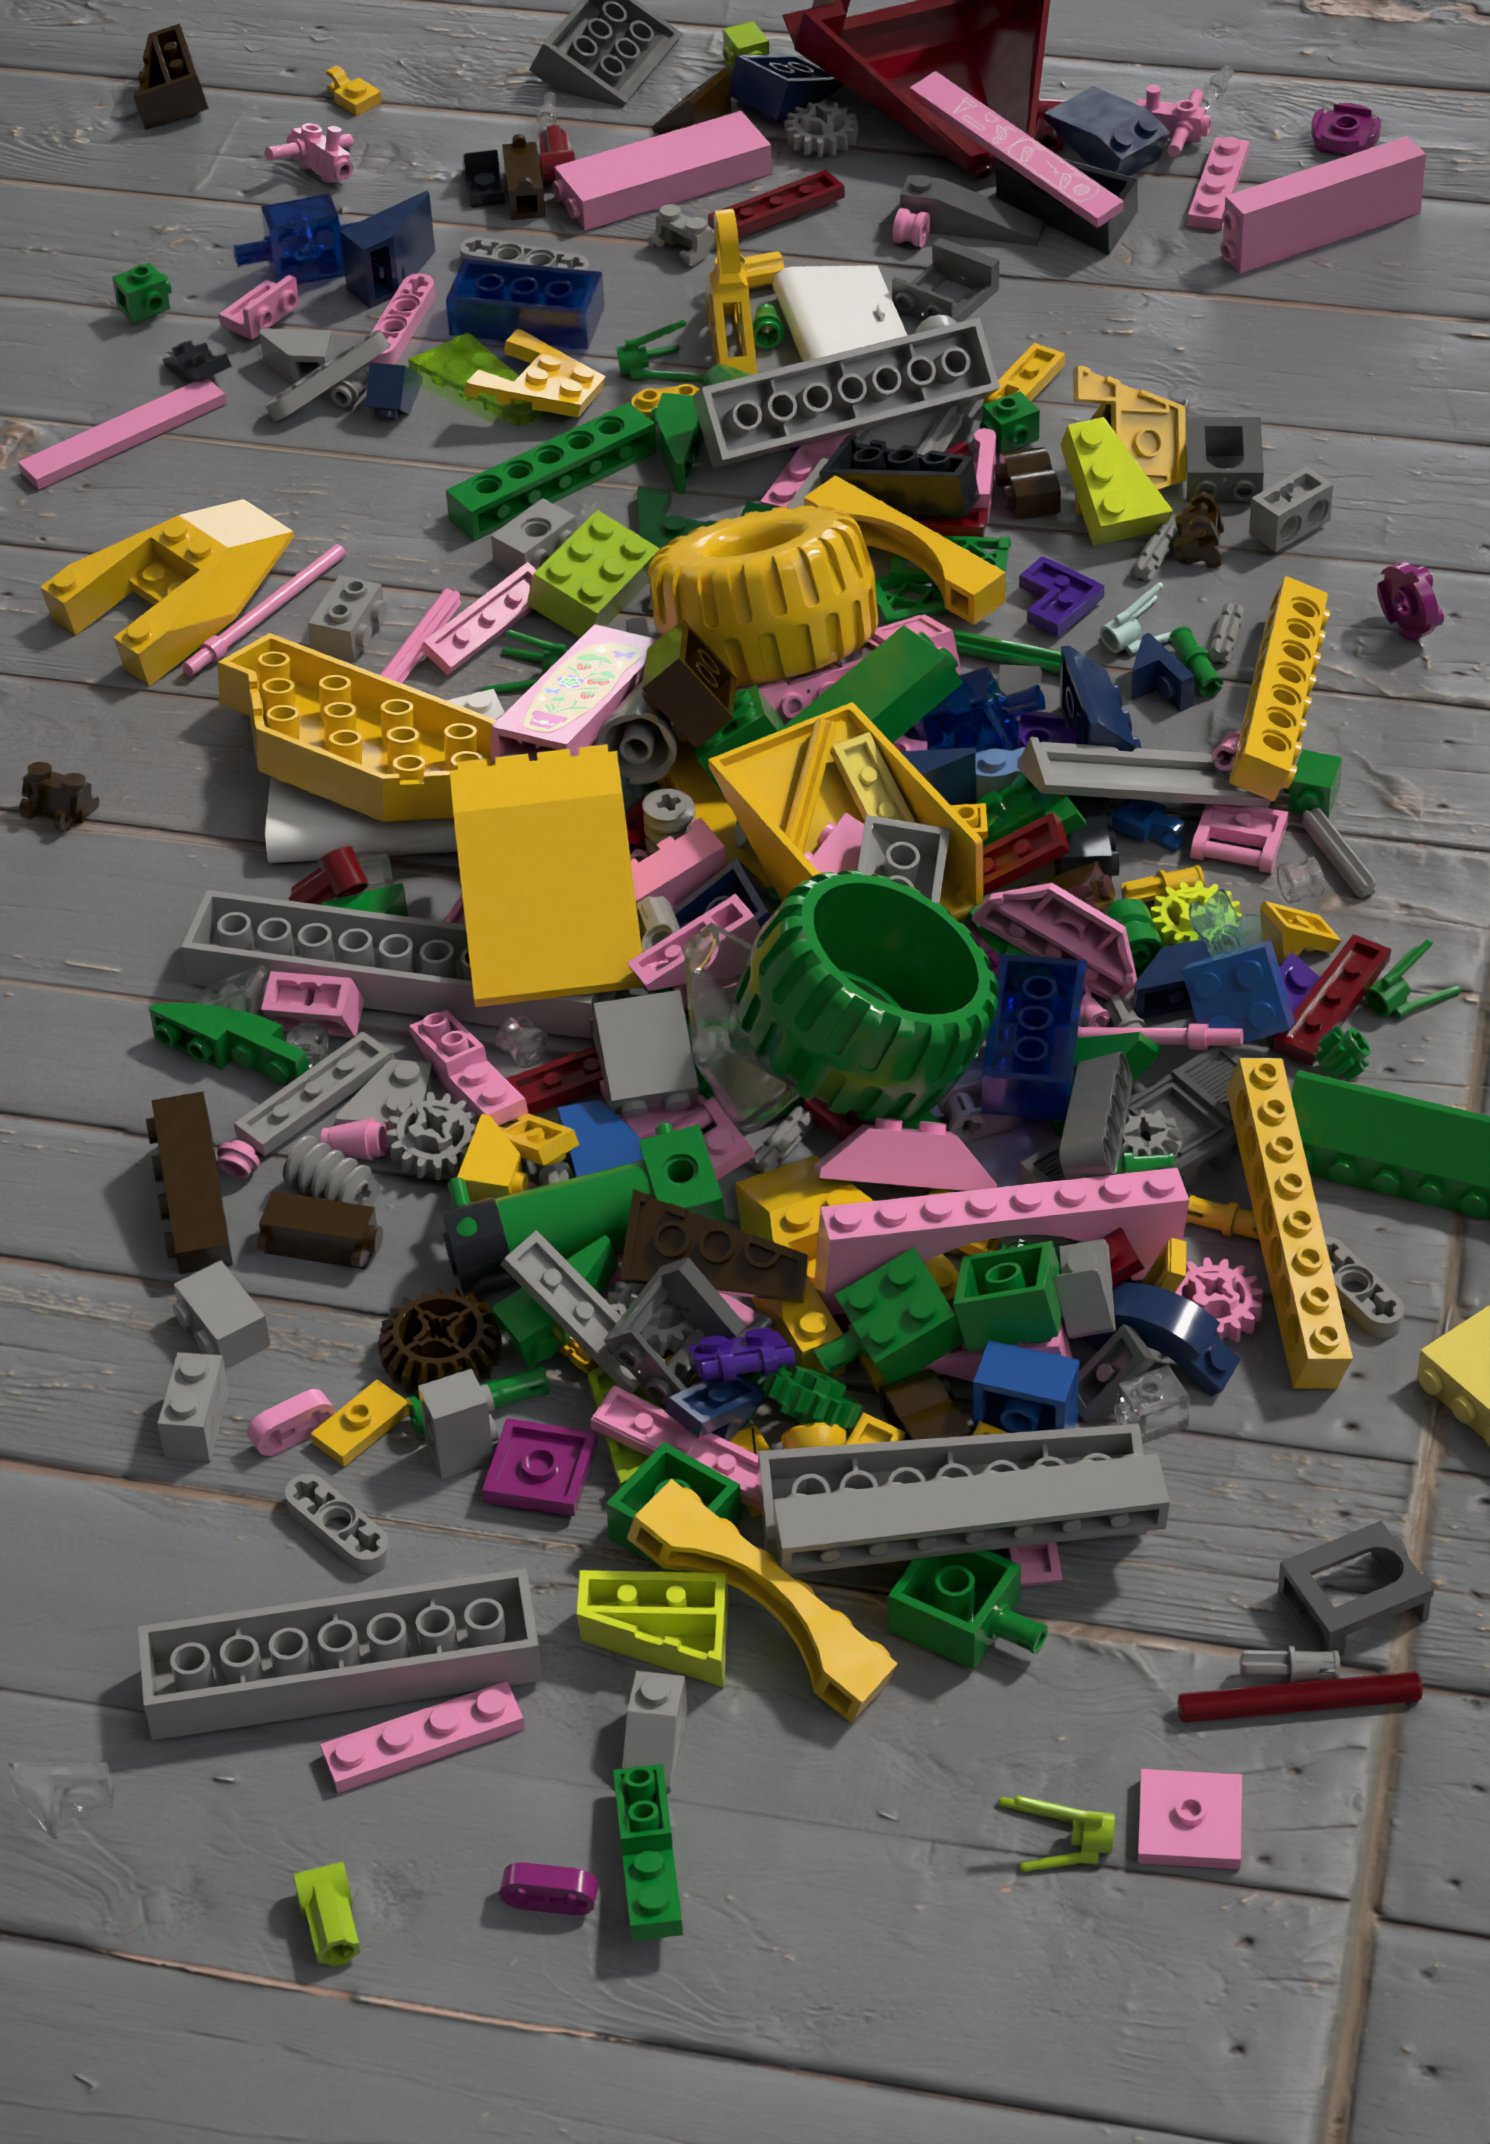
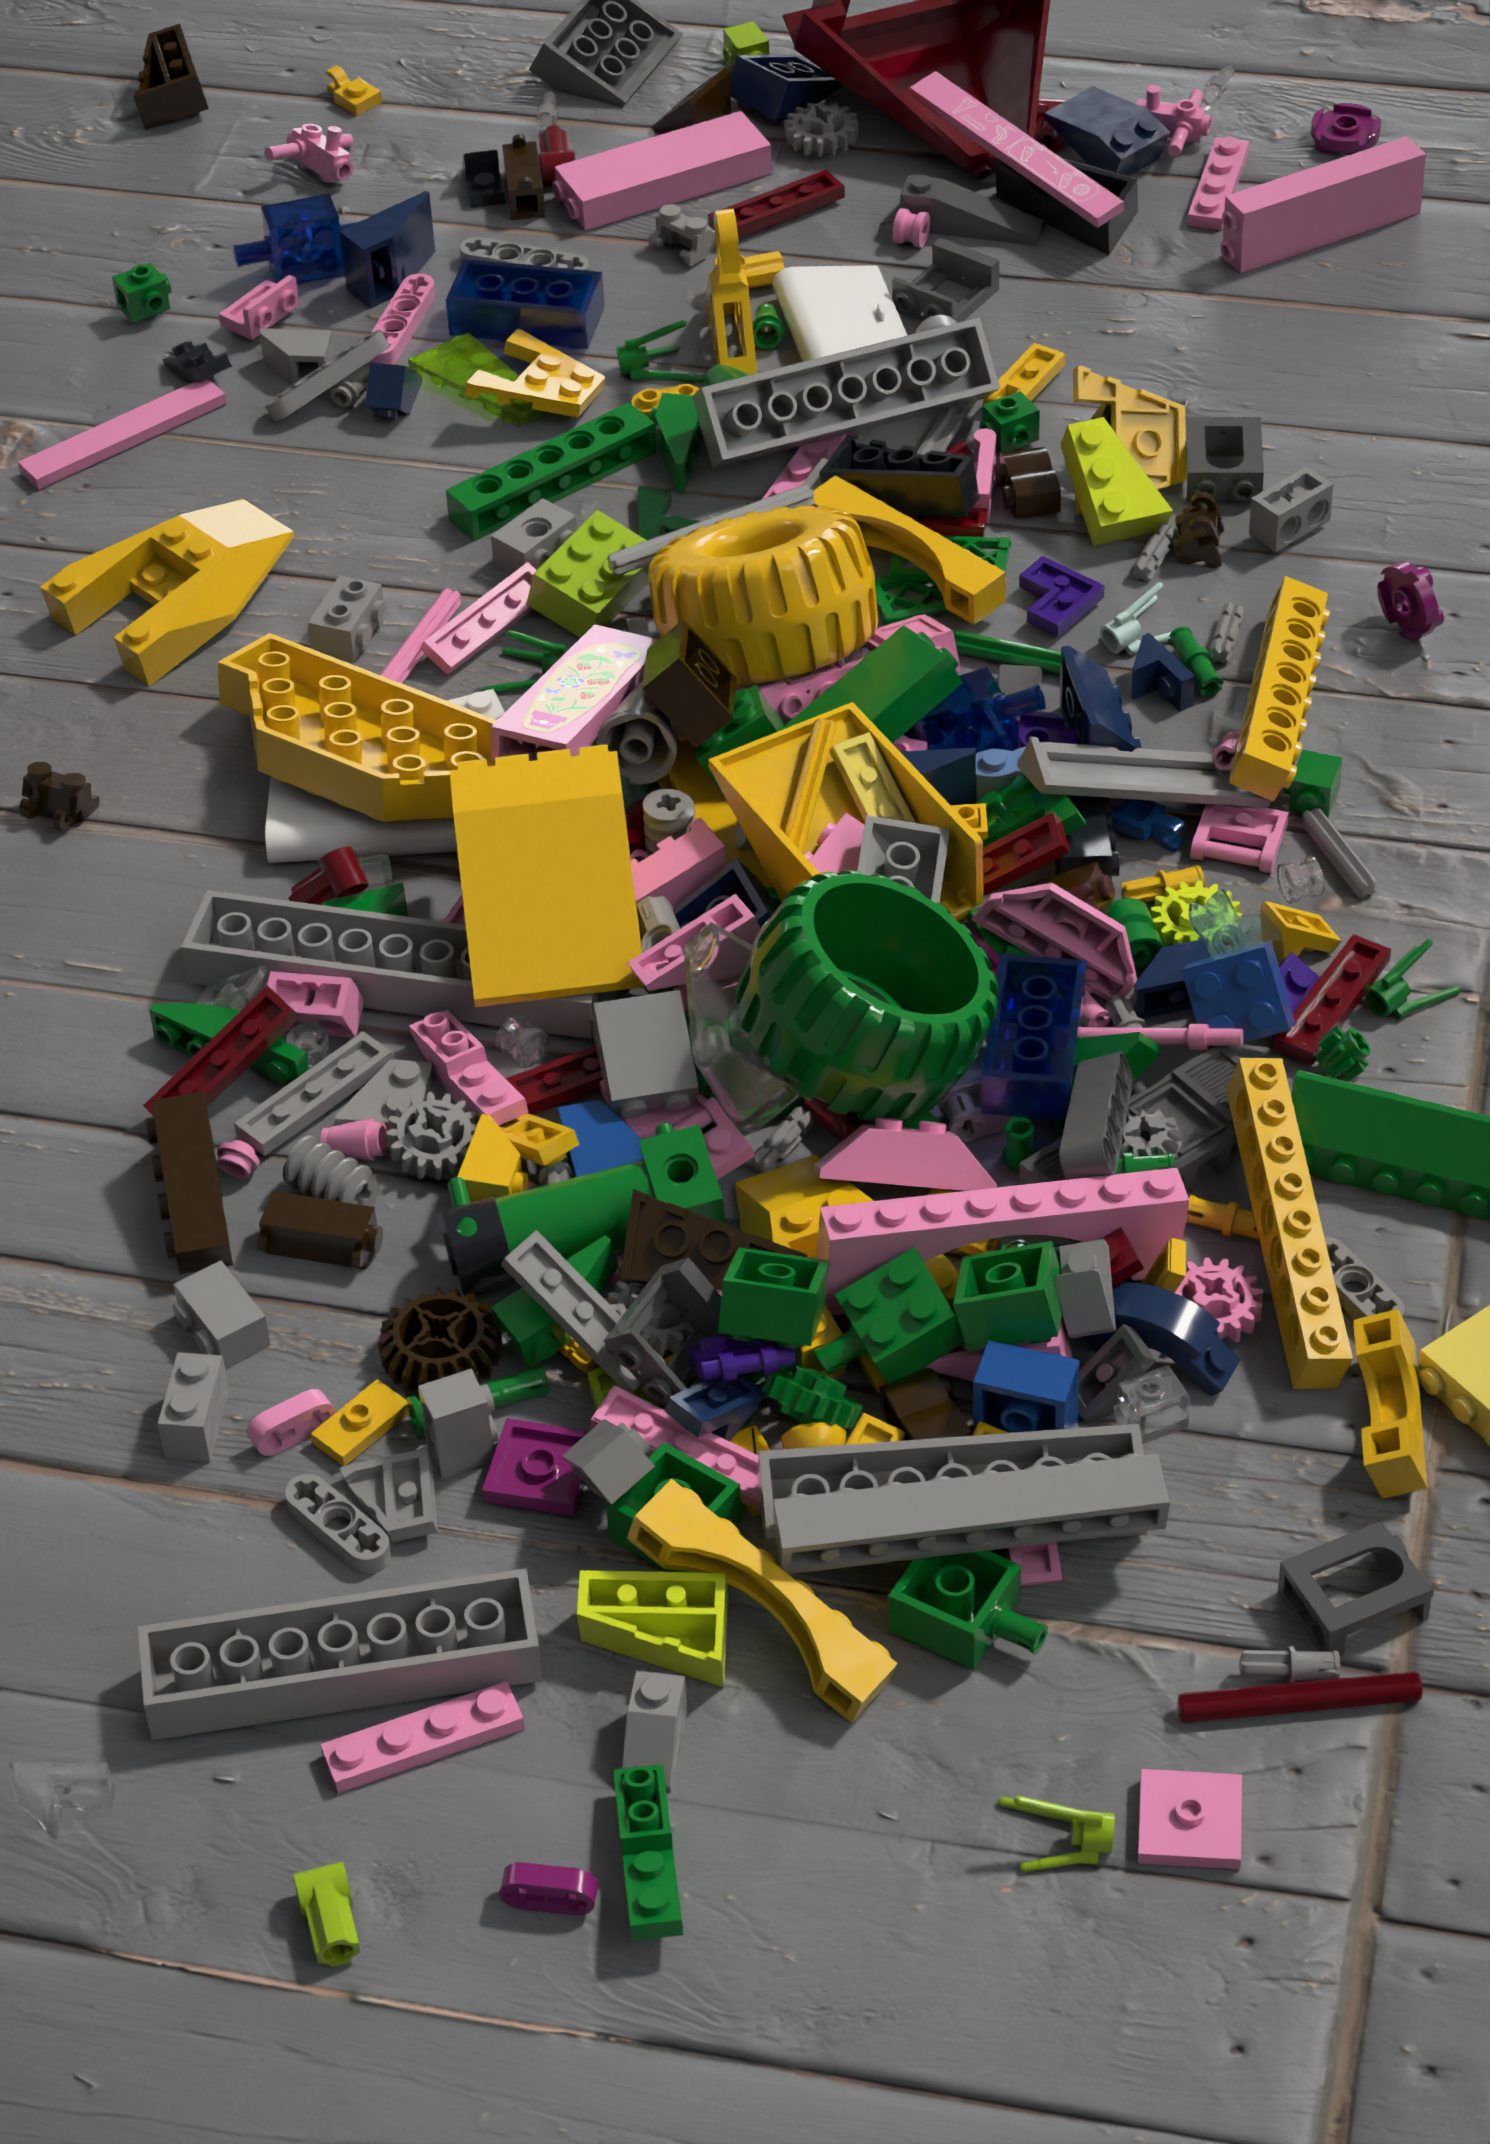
(217, 646): bright pink bar -> none
(231, 1049): none -> dark red plate
(397, 1492): none -> light grey wing
(610, 1459): none -> light grey brick
(643, 553): none -> light grey axle
(773, 1297): none -> green brick
(1019, 1142): none -> green pin
(1395, 1437): none -> yellow arch

